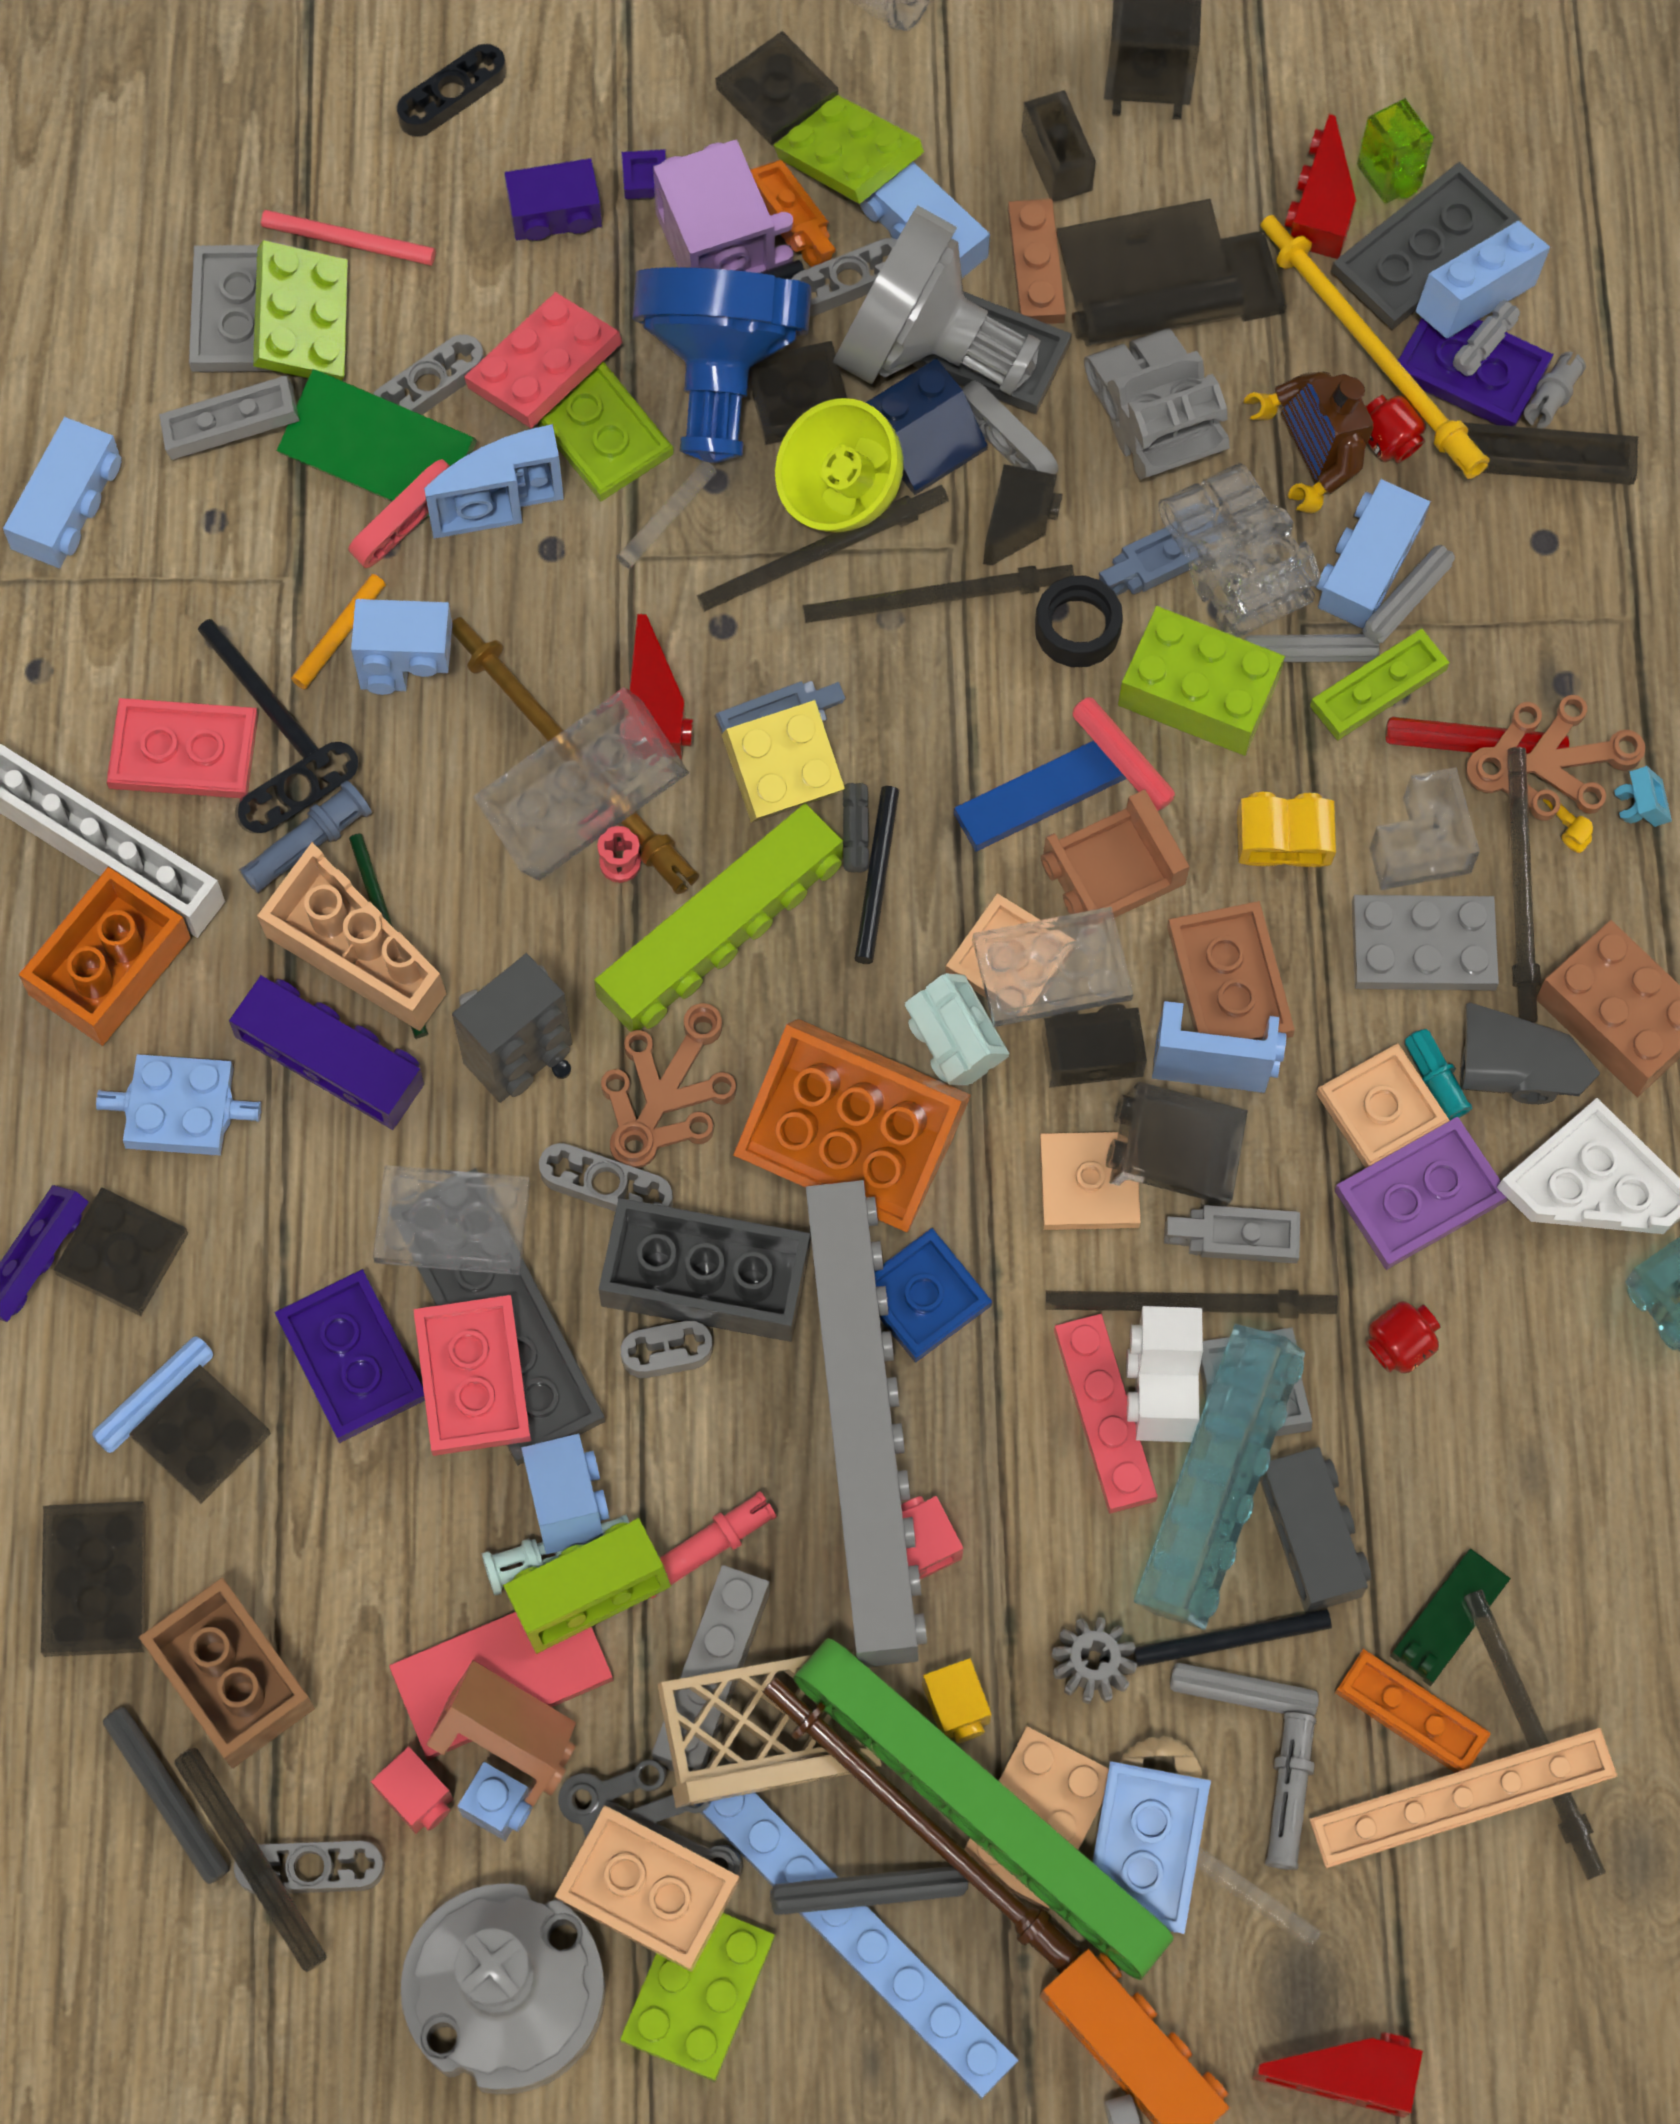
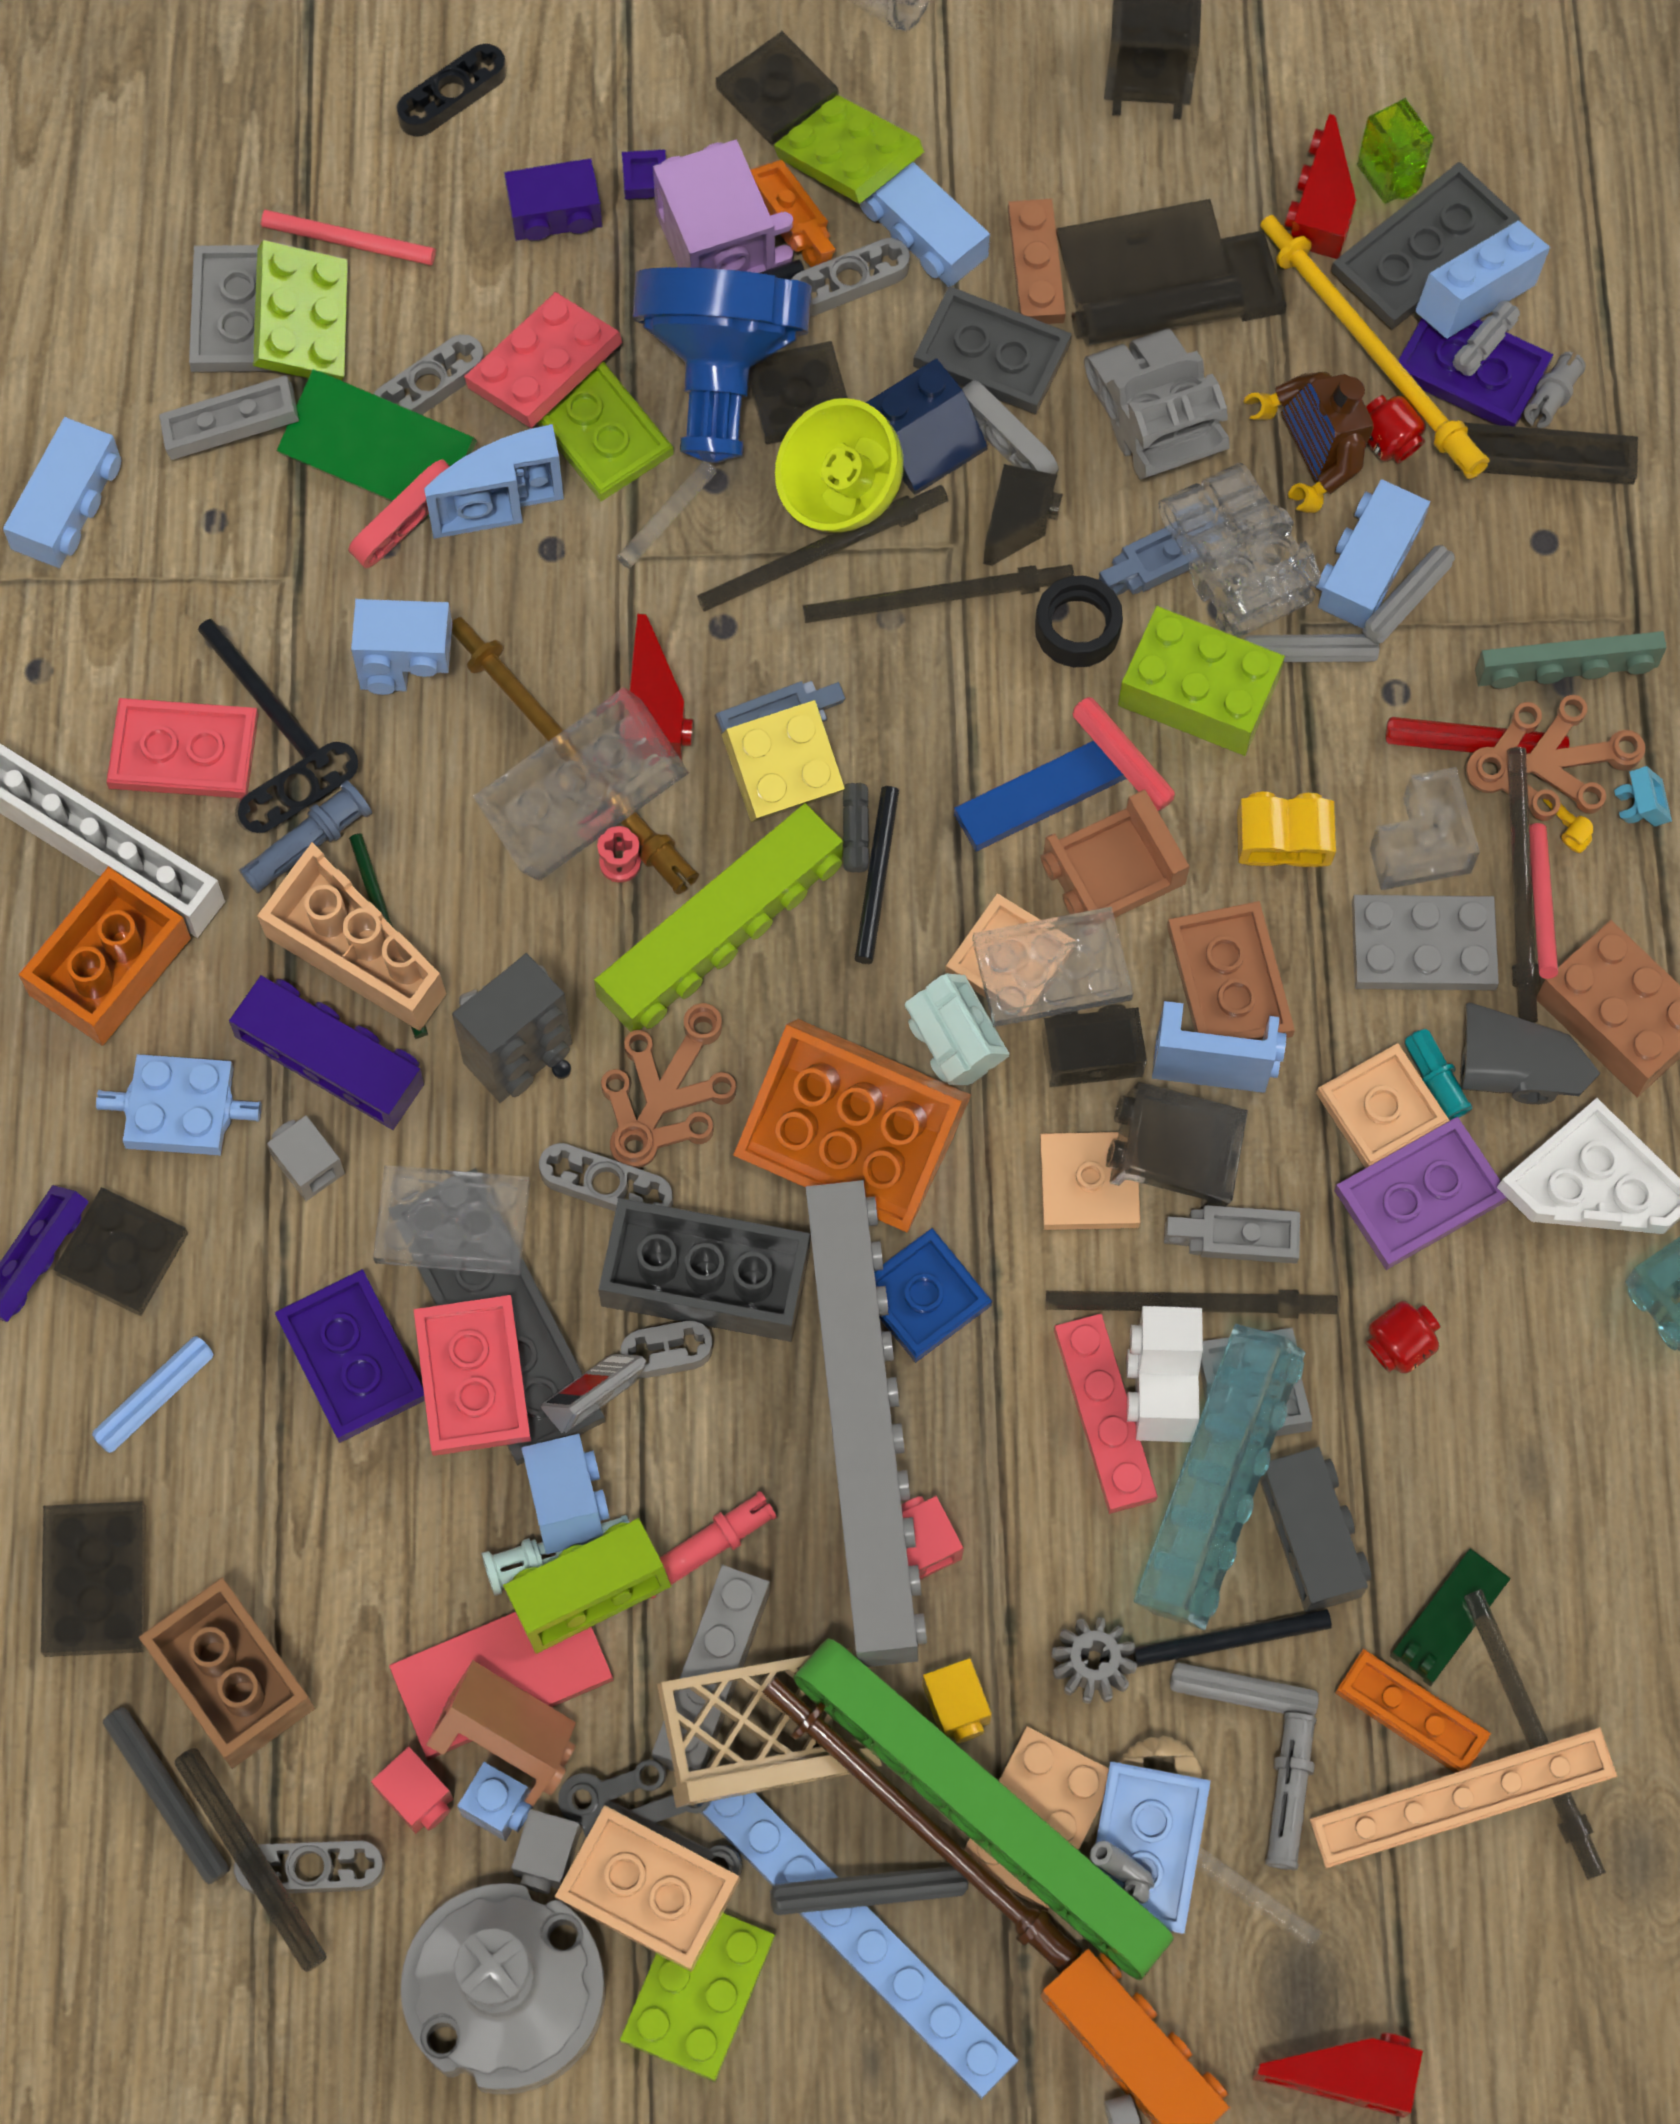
(200, 1434): clear smoke plate -> none
(305, 1157): none -> light grey brick
(335, 634): light orange bar -> none
(545, 1851): none -> light grey brick
(593, 1390): none -> light grey slope
(922, 311): light grey piece -> none
(1058, 146): clear smoke brick -> none
(1124, 1868): none -> light grey arm
(1379, 684): lime plate -> none
(1543, 902): none -> coral bar
(1557, 660): none -> sand green plate

